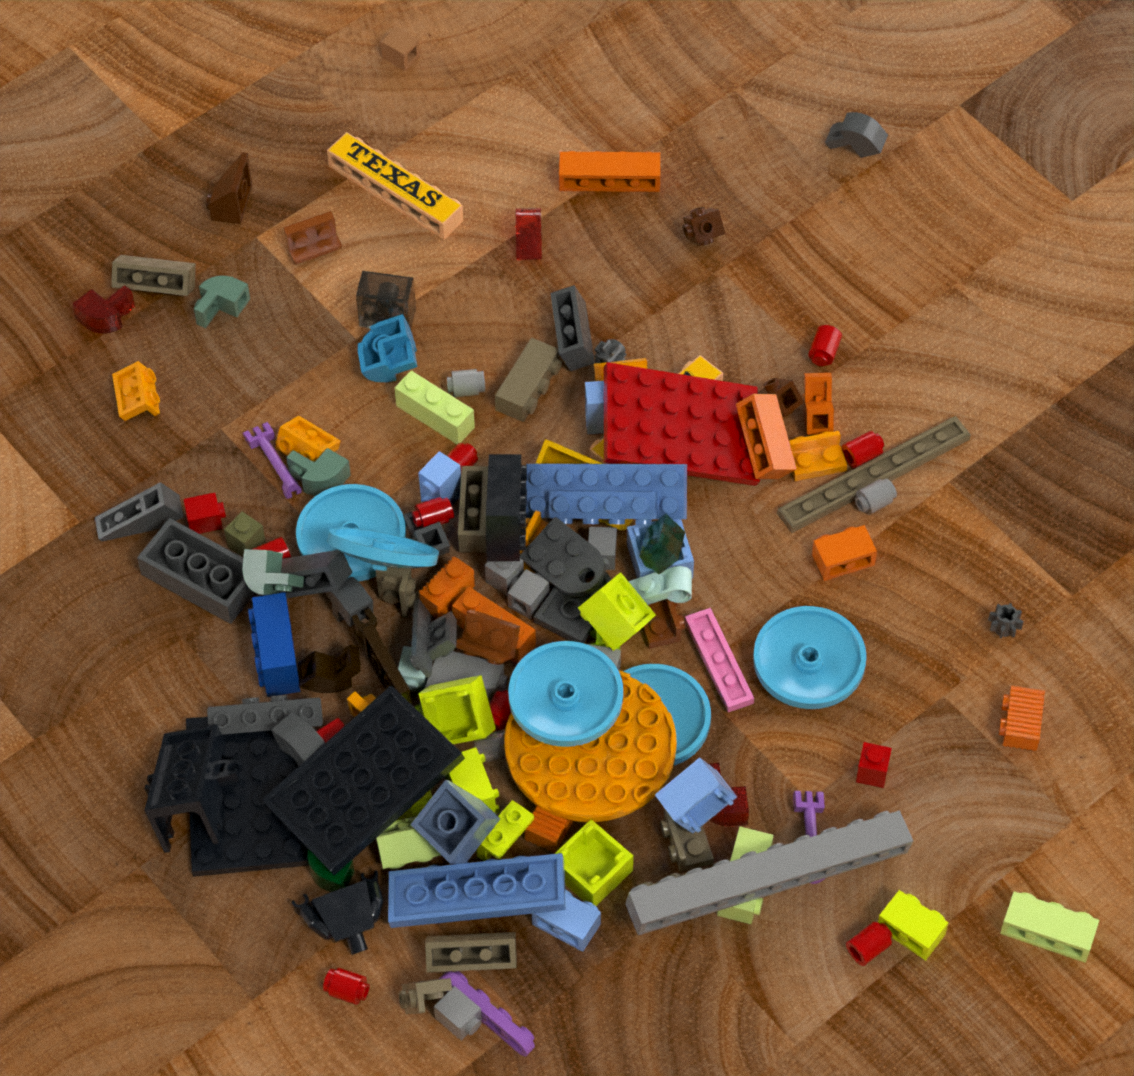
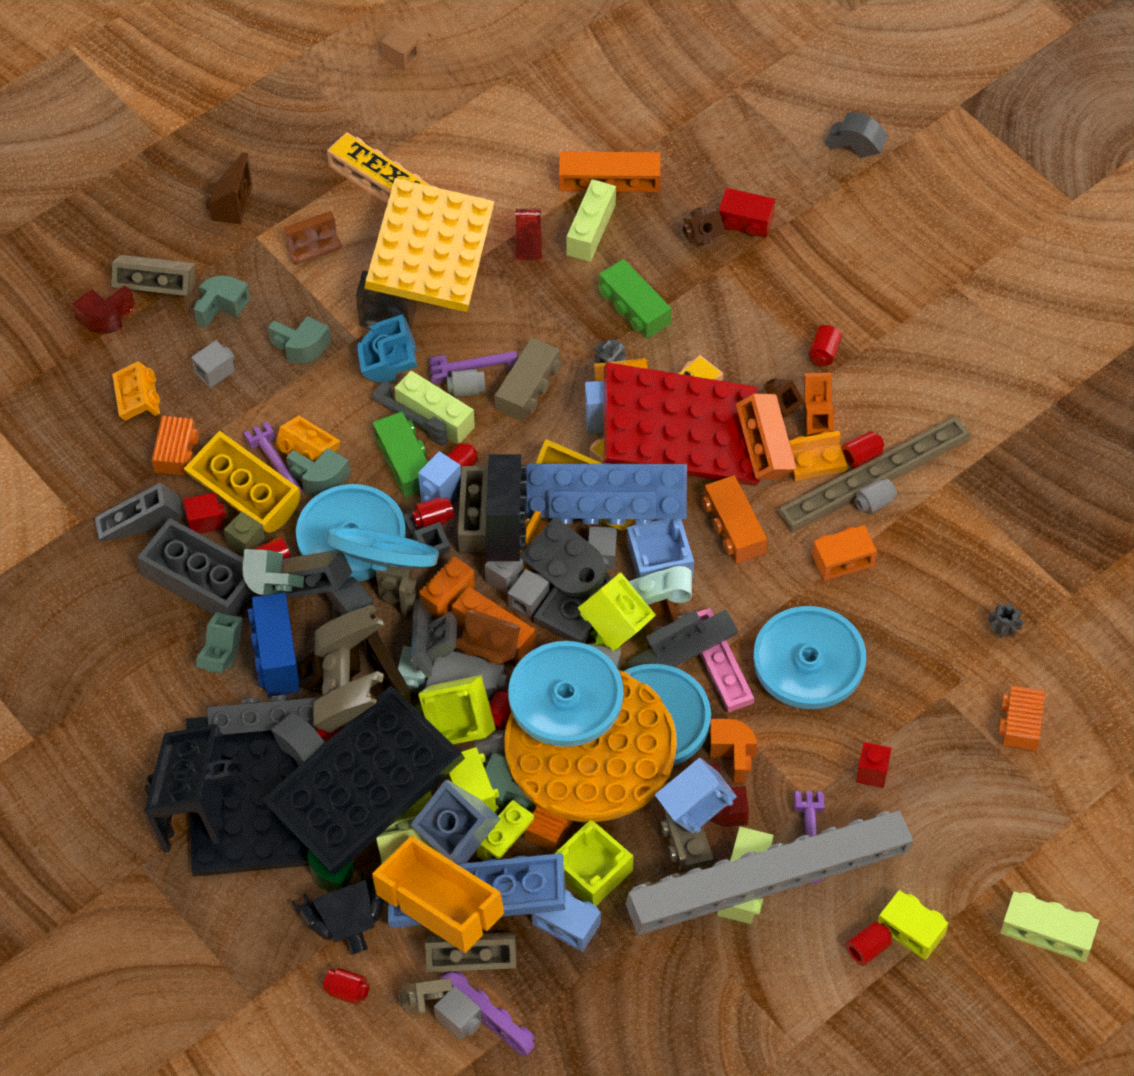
(174, 445): none -> orange brick
(213, 363): none -> light grey brick
(222, 643): none -> sand green brick
(244, 482): none -> yellow brick
(301, 344): none -> sand green brick
(342, 698): none -> dark tan wedge
(401, 451): none -> bright green brick
(430, 245): none -> yellow plate
(435, 427): none -> dark grey hinge
(438, 893): none -> light orange piece
(441, 368): none -> medium lavender hinge
(501, 779): none -> sand green brick
(572, 328): dark grey brick -> none
(591, 220): none -> yellowish green brick
(634, 299): none -> bright green brick
(662, 544): clear green brick -> none
(685, 639): none -> dark grey bracket
(733, 740): none -> orange brick
(734, 519): none -> orange brick
(747, 212): none -> red brick

